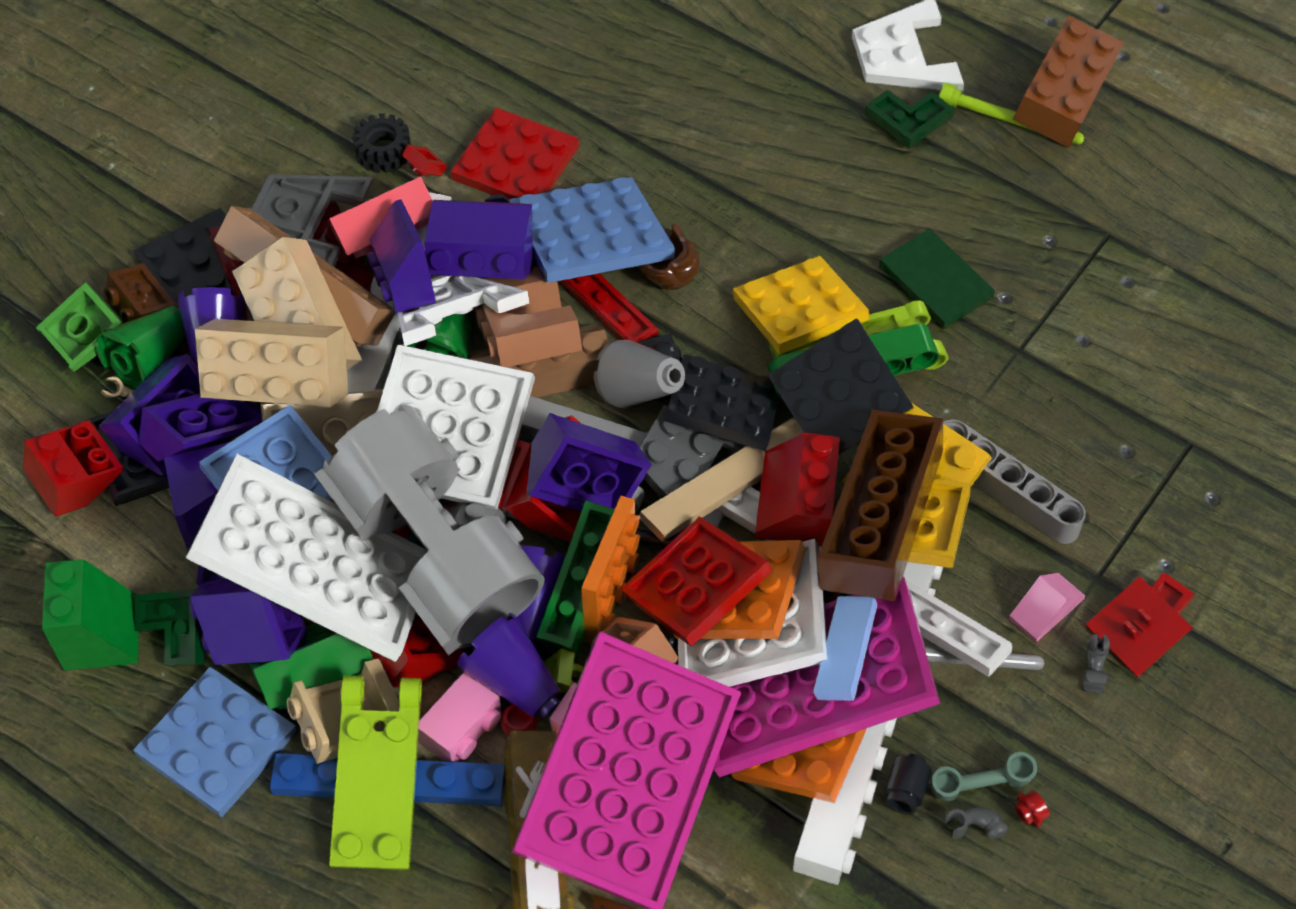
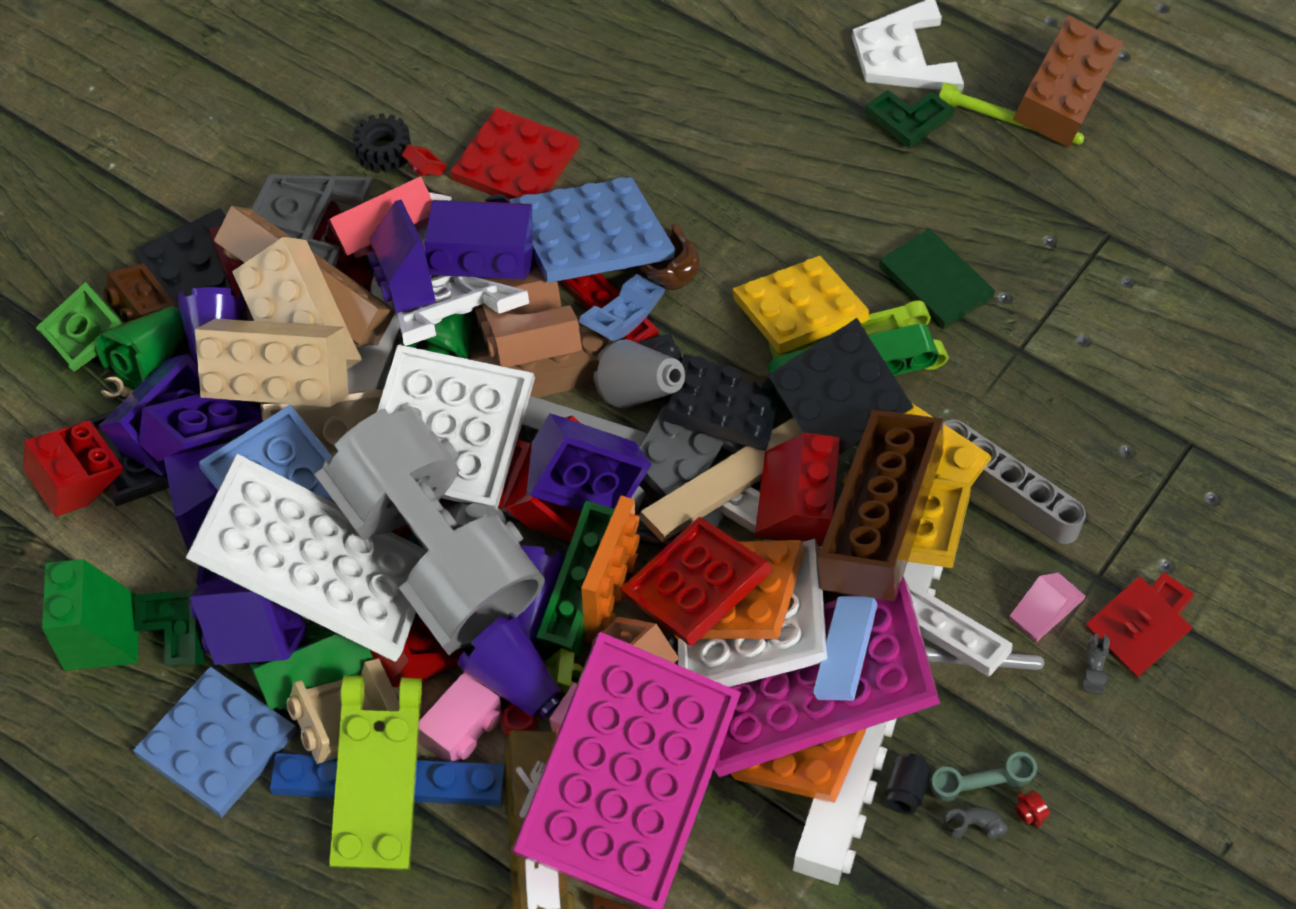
(624, 312): none -> medium blue slope

